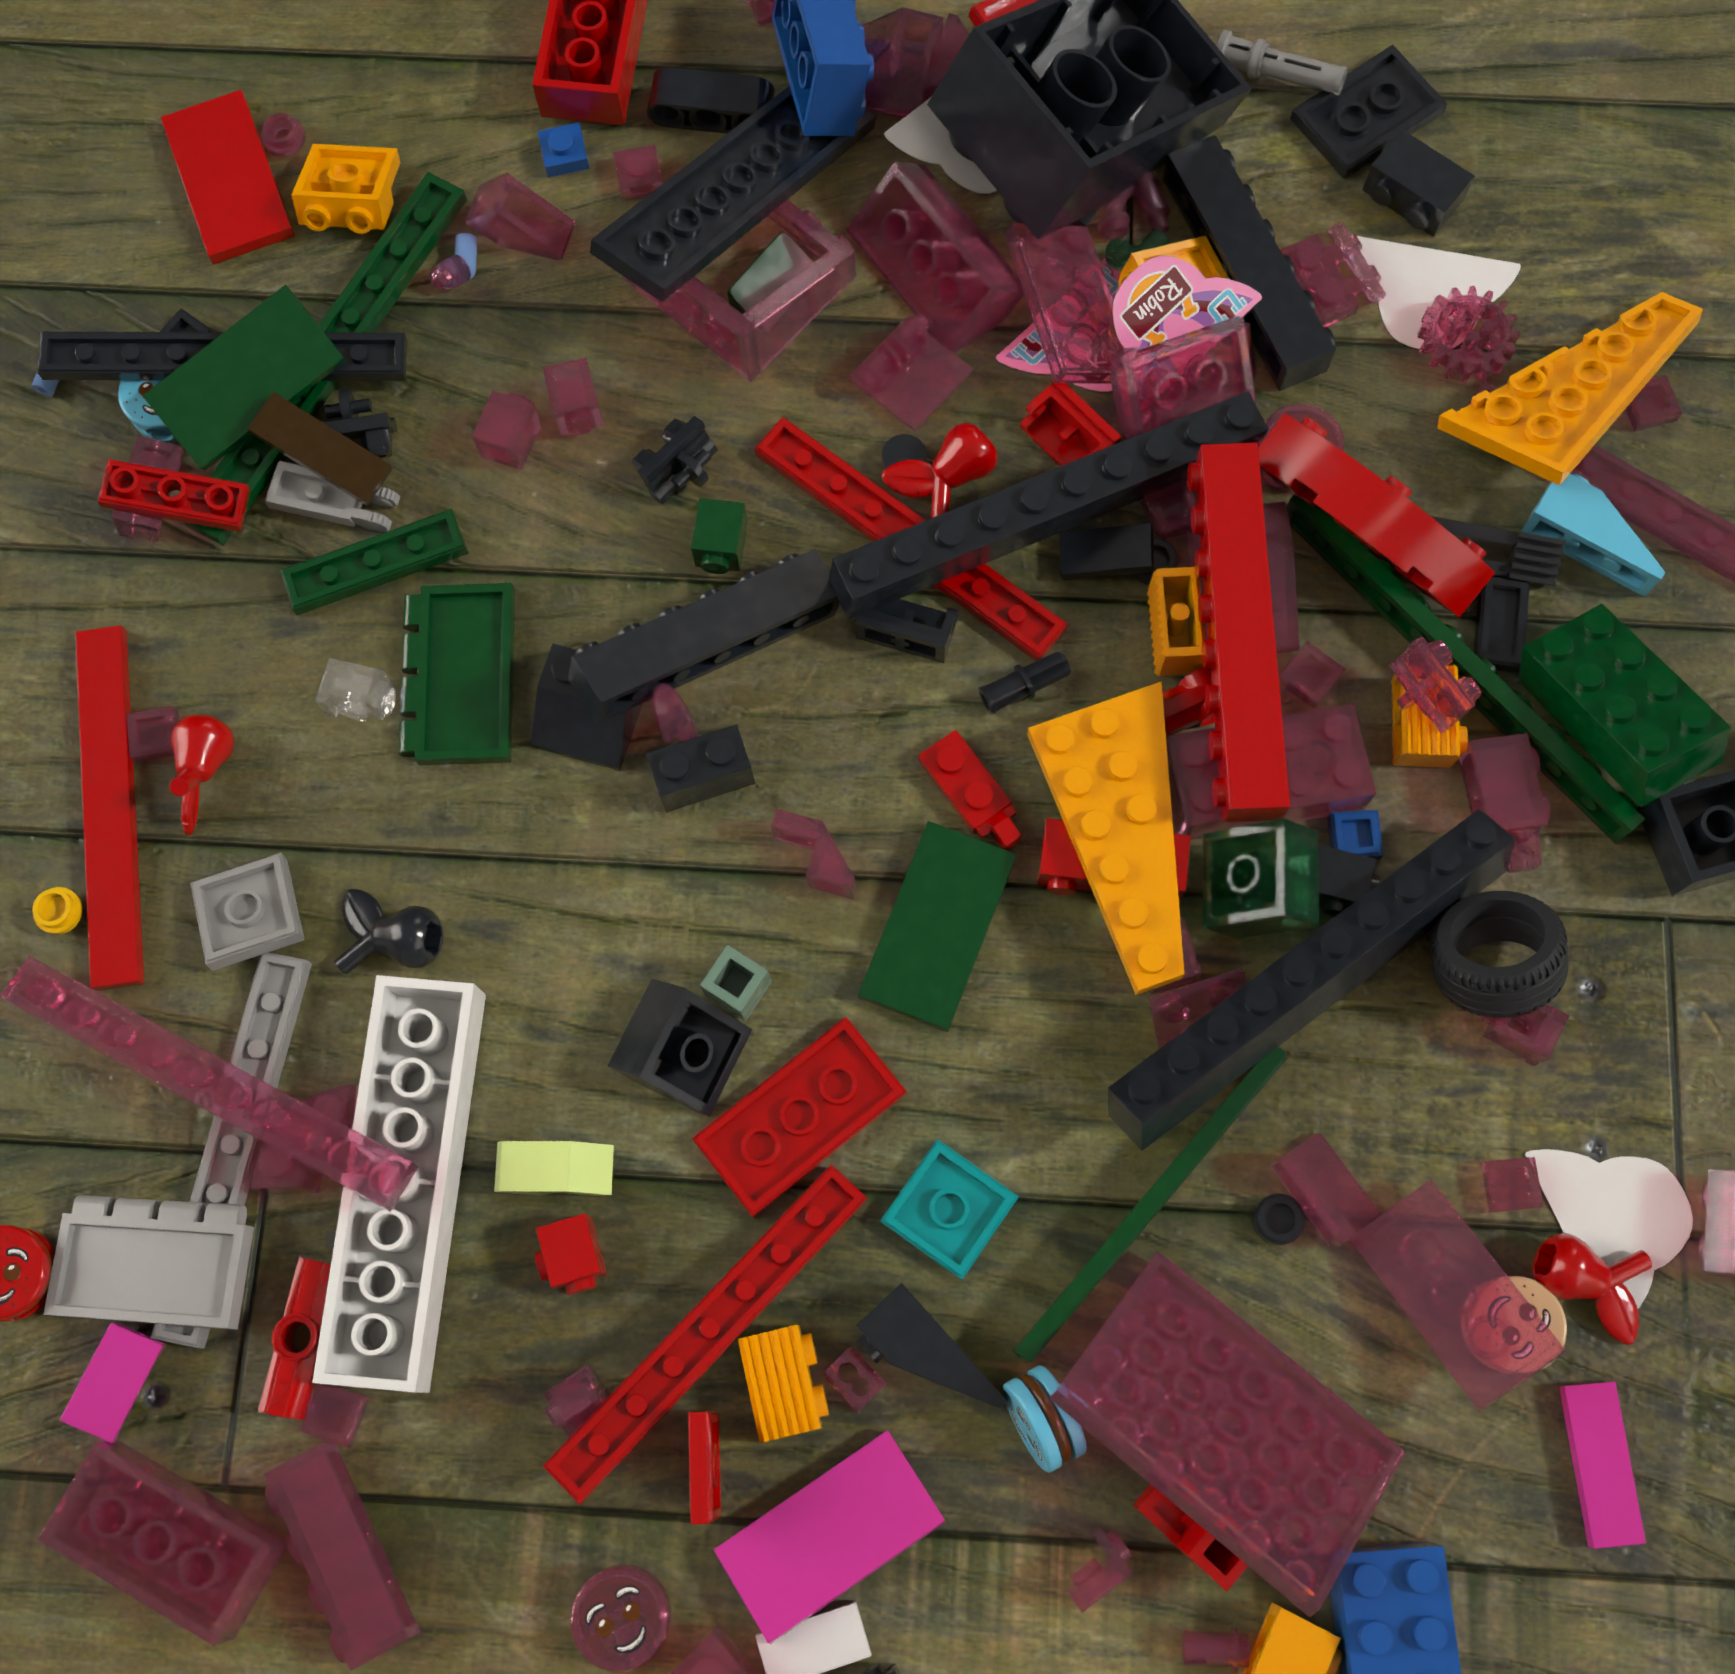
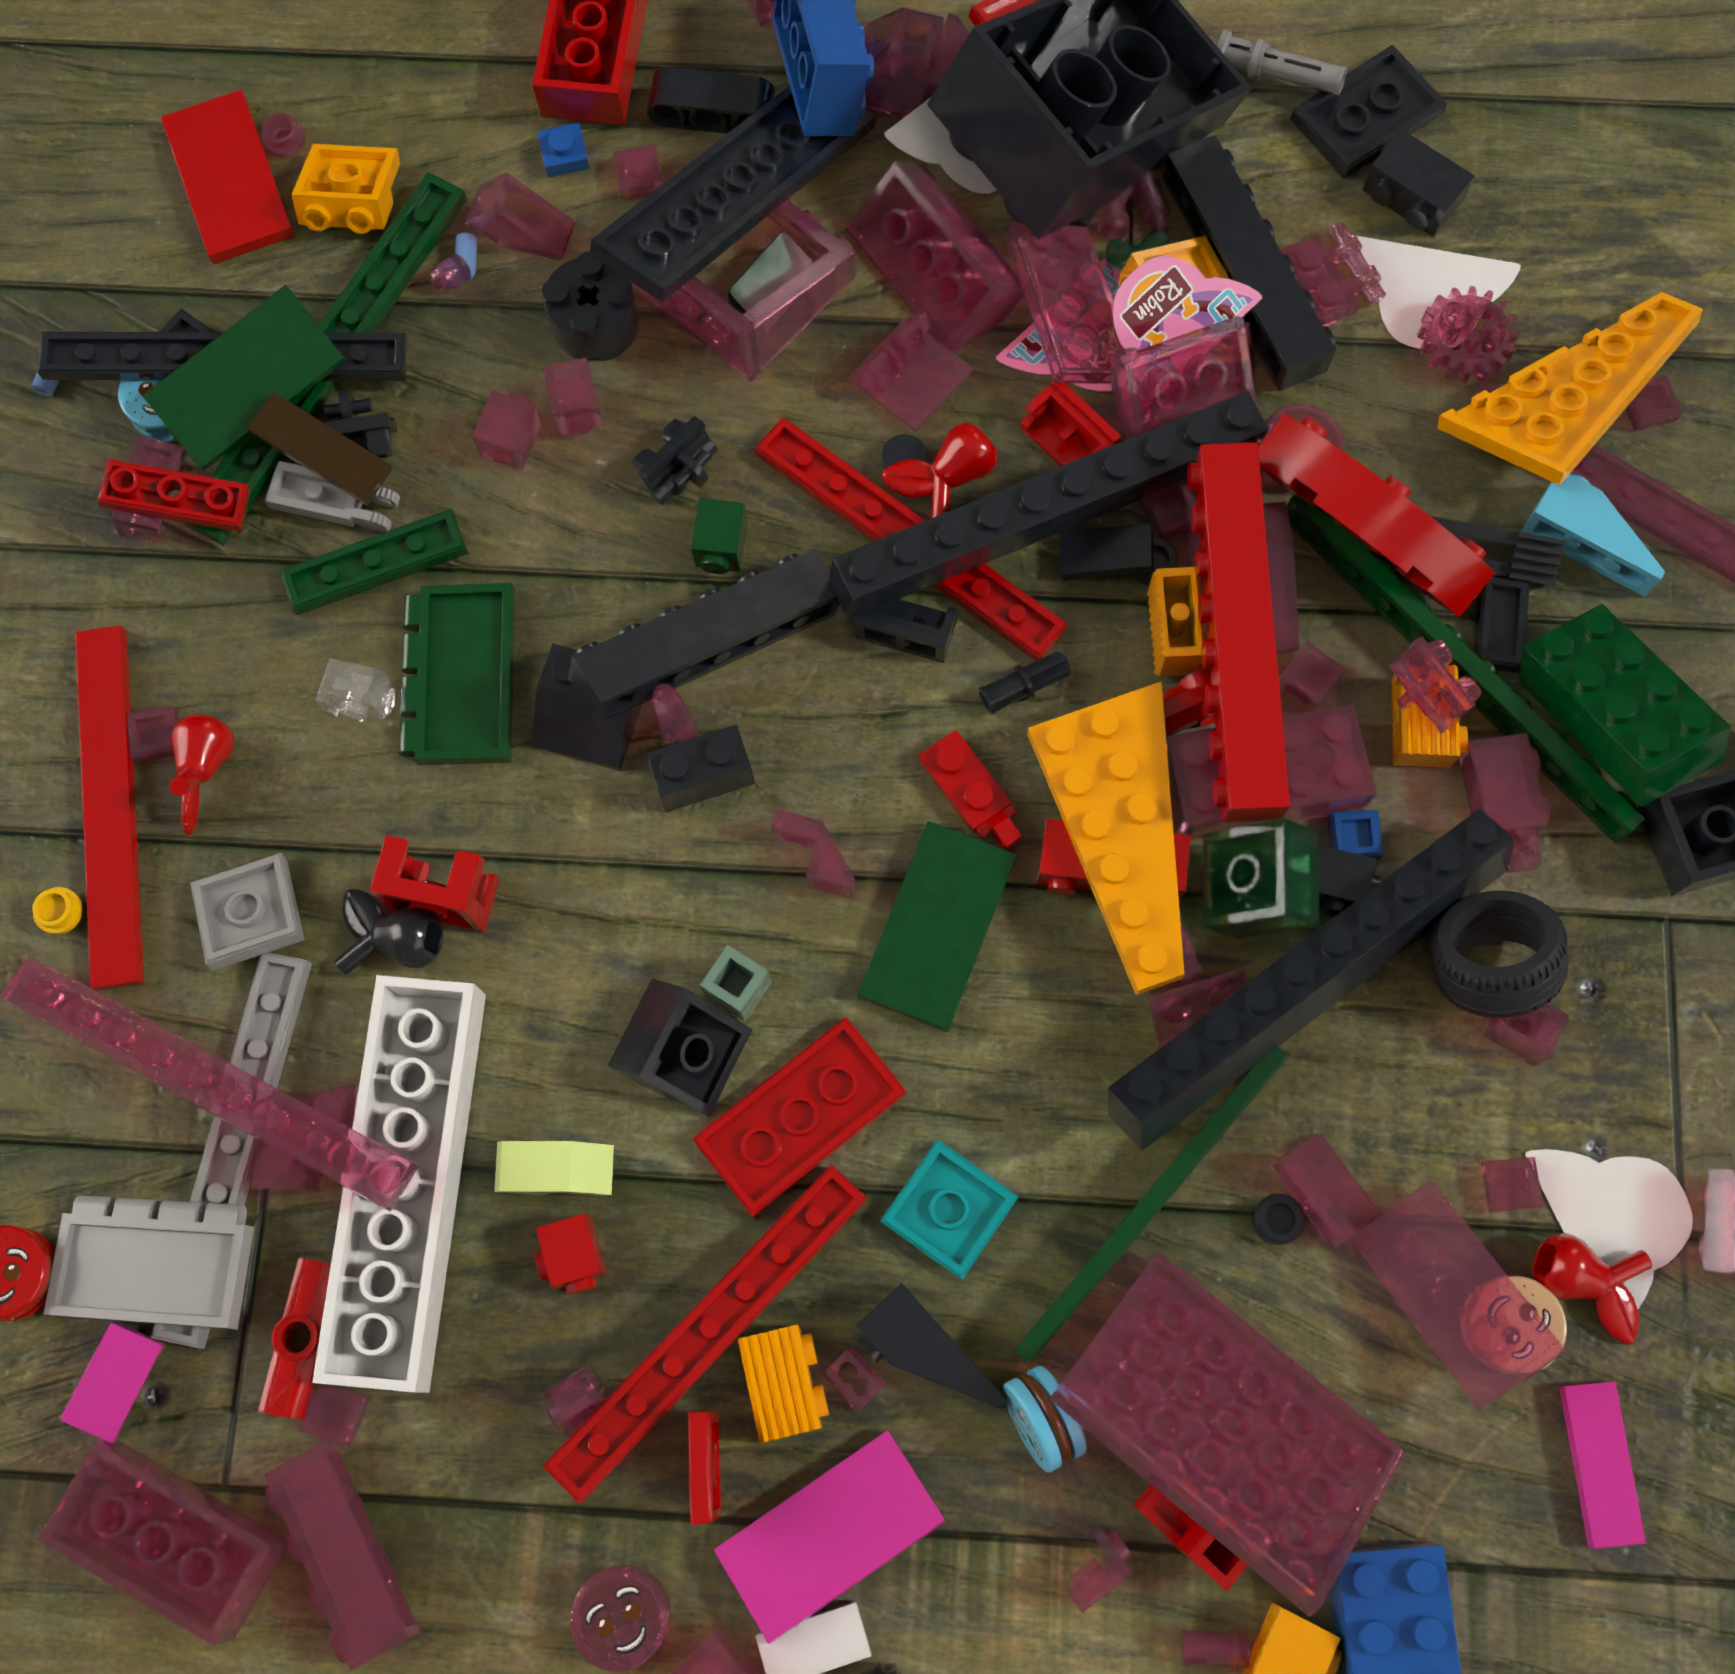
(404, 882): none -> red panel
(591, 309): none -> black brick

